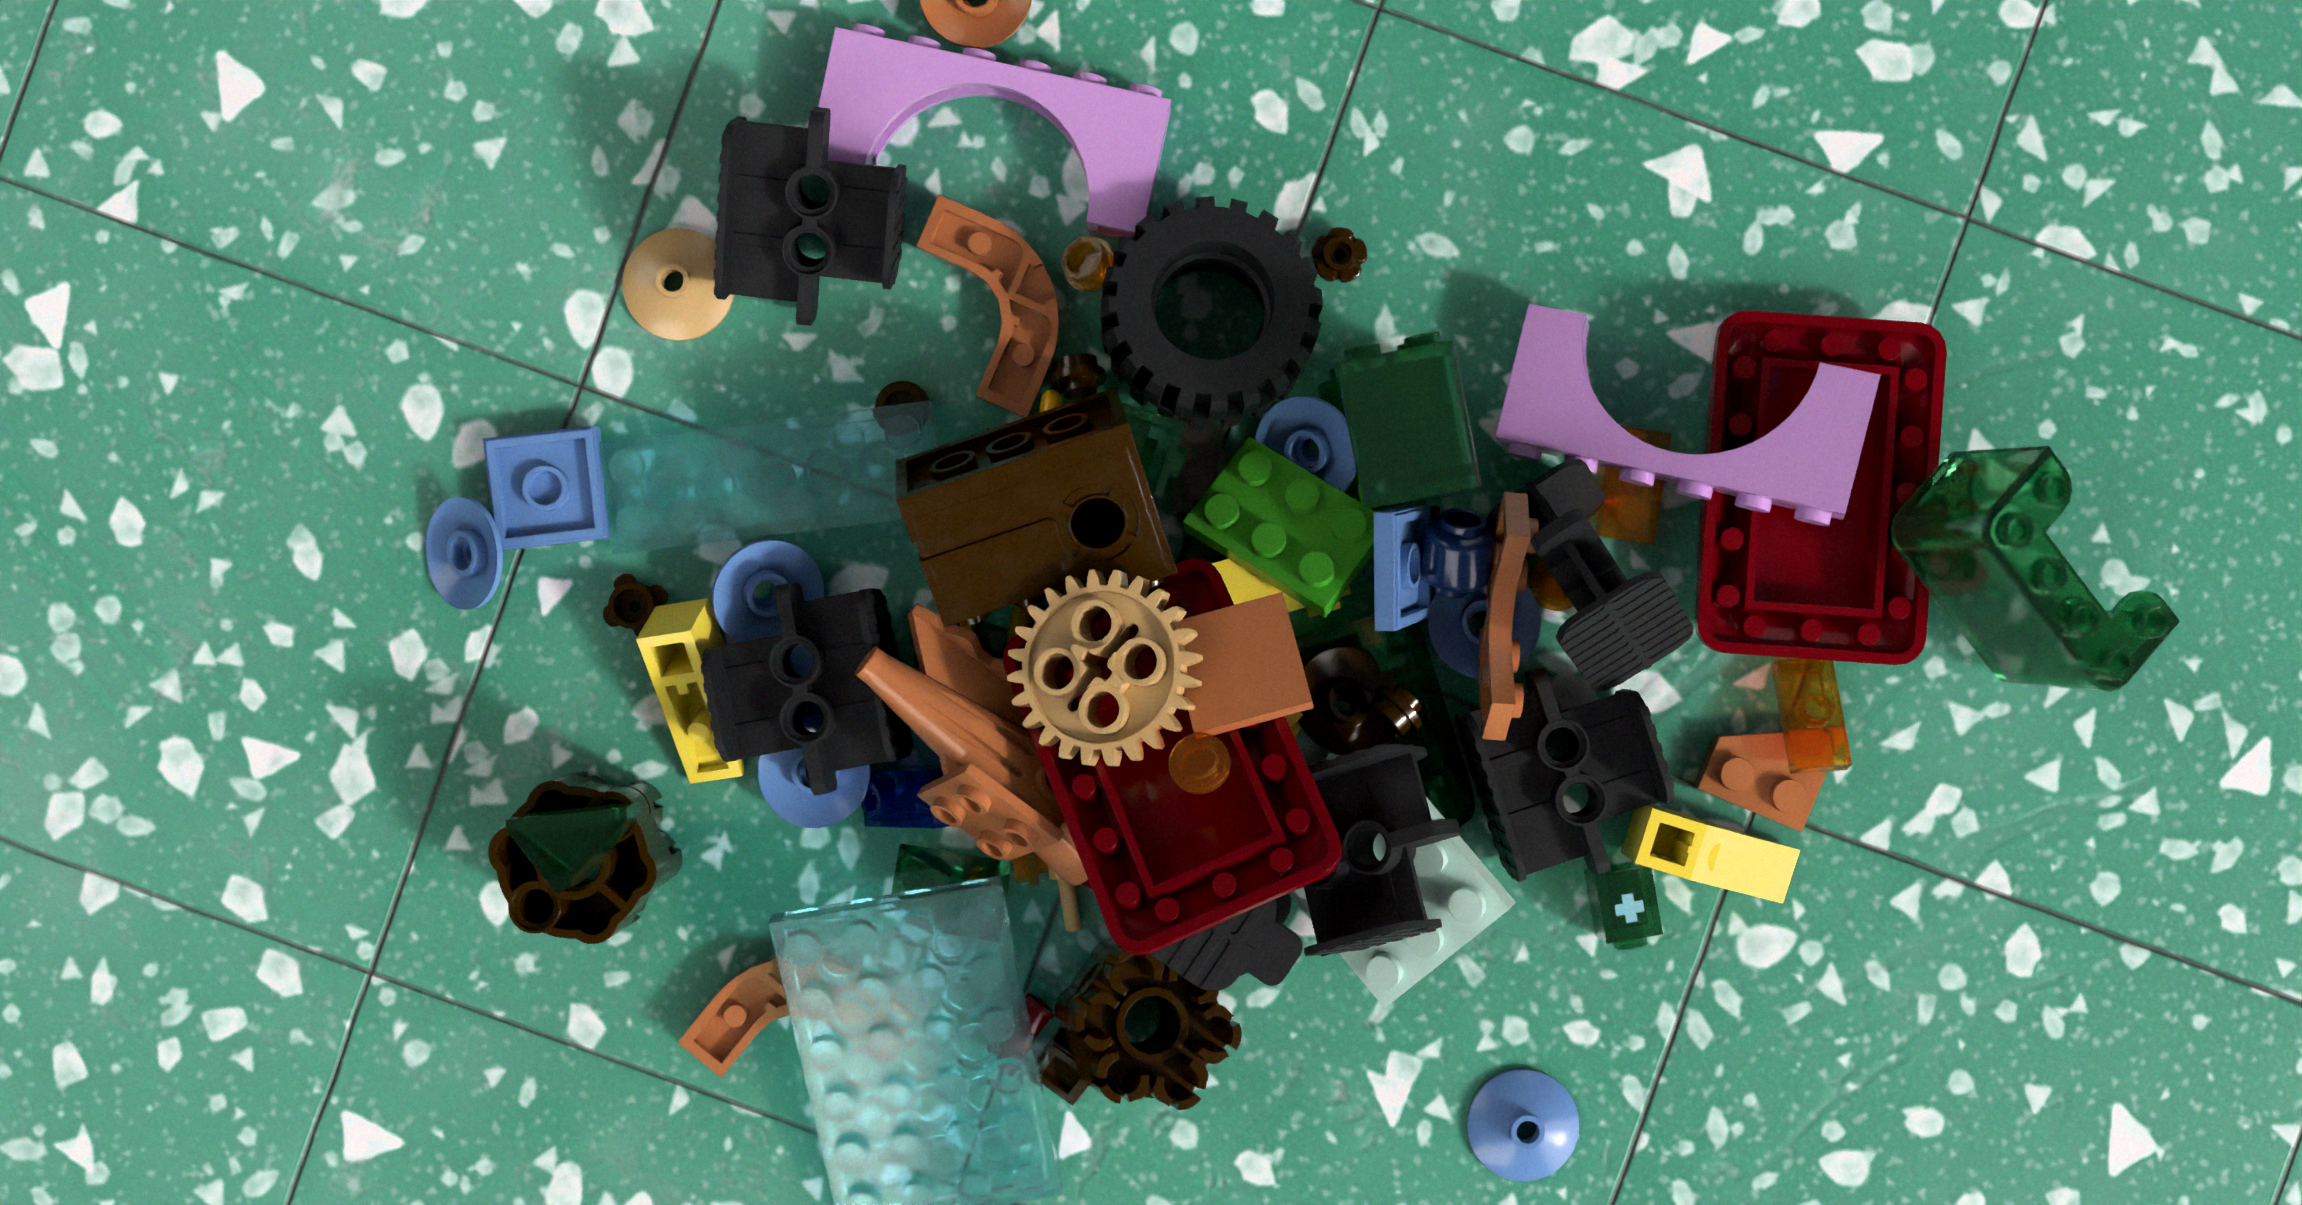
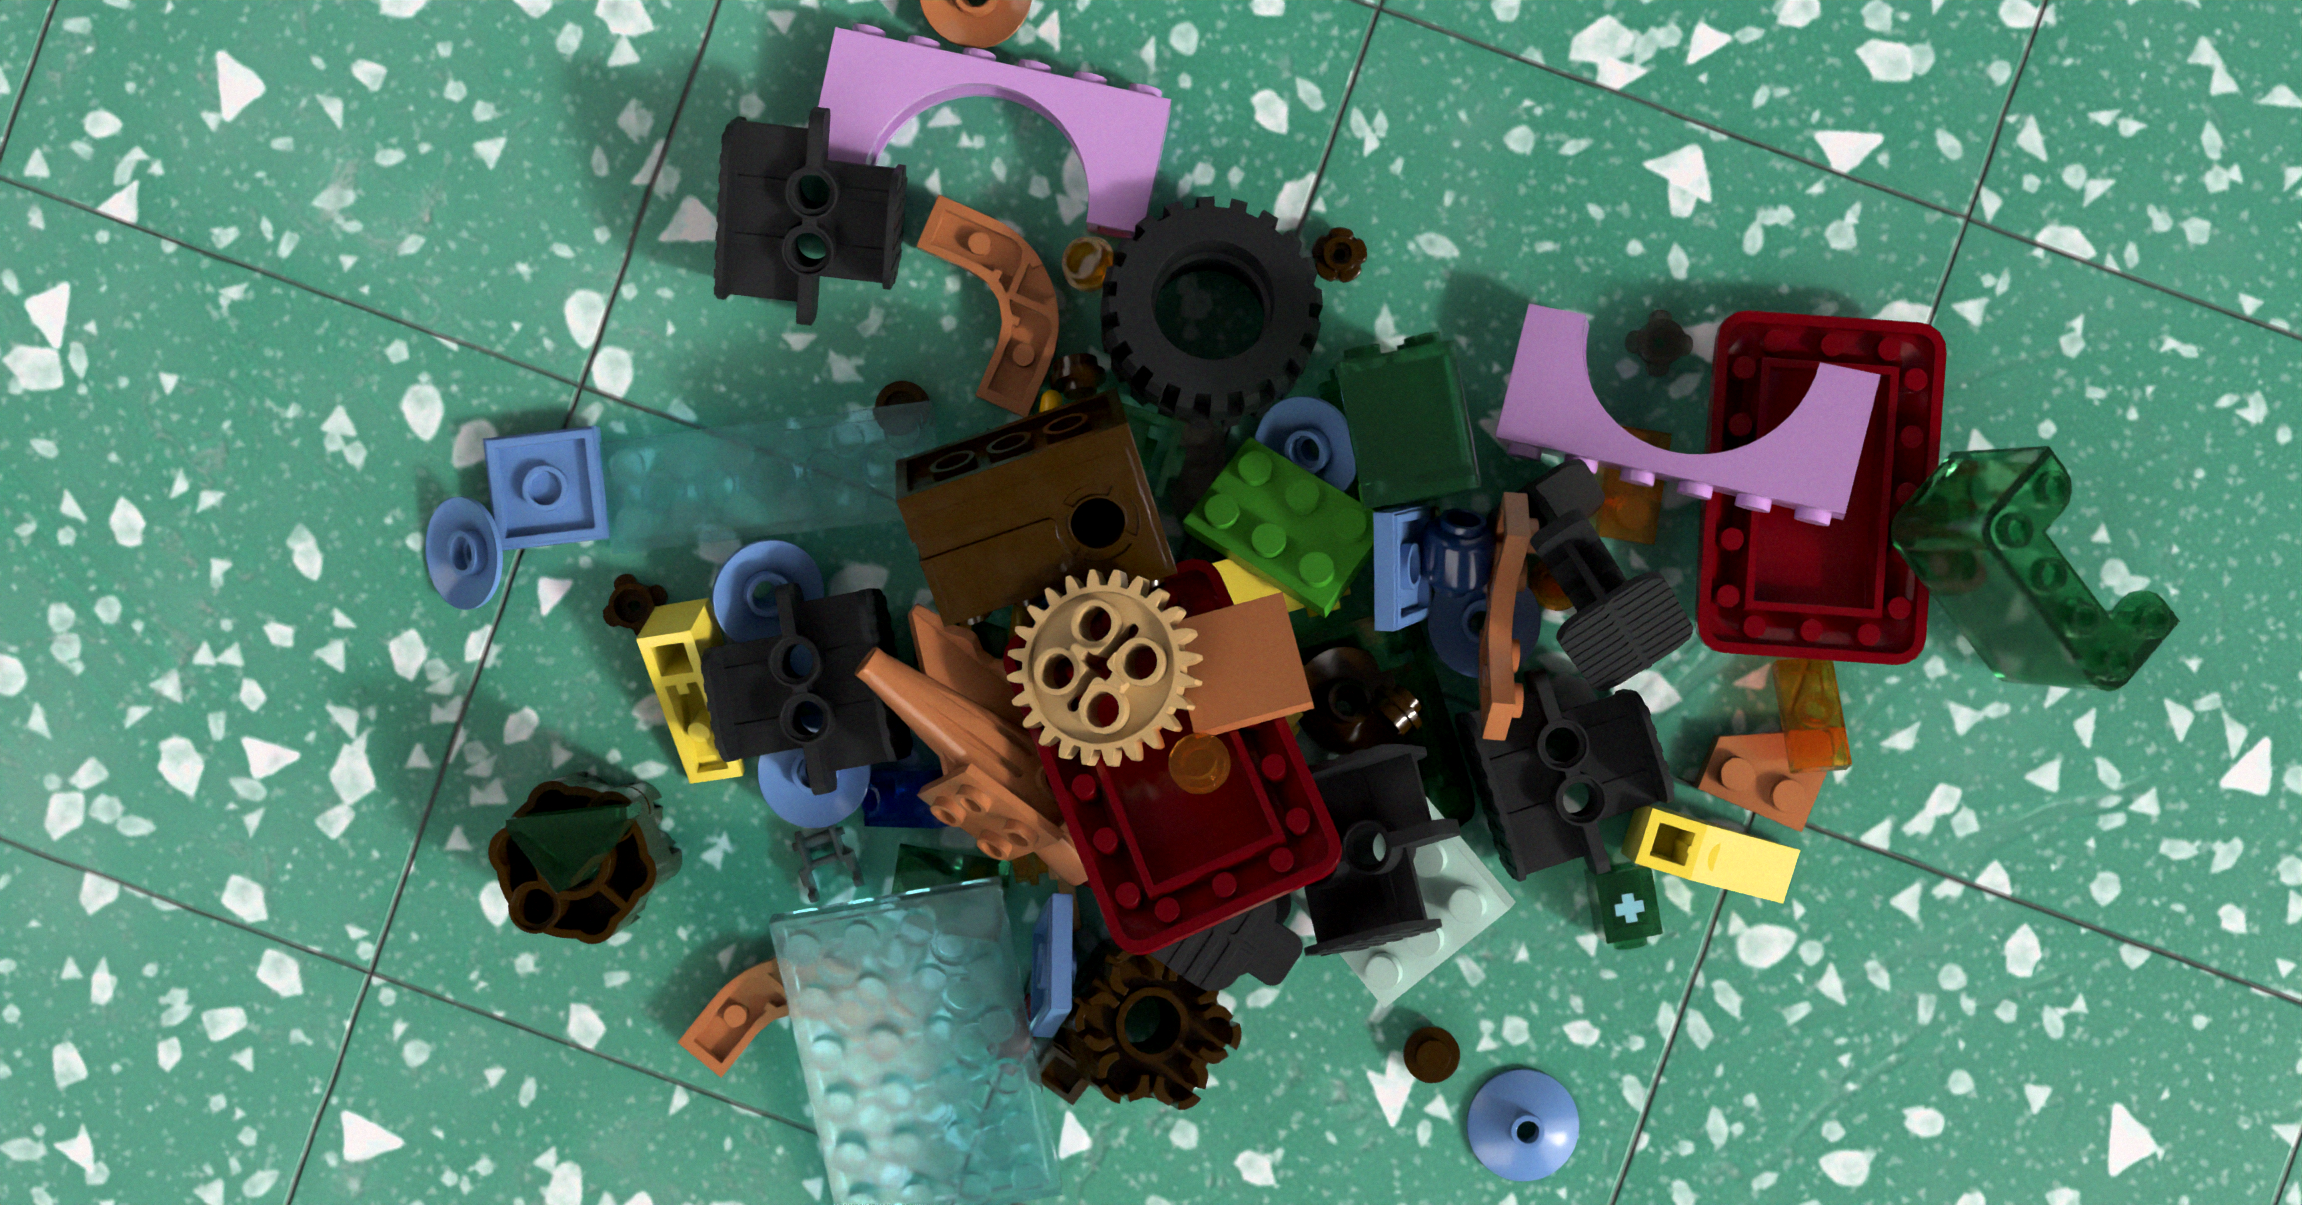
(680, 313): tan dish -> none
(832, 834): none -> dark grey piece
(1052, 966): none -> medium blue plate
(1431, 1054): none -> dark brown plate
(1675, 343): none -> clear smoke plate

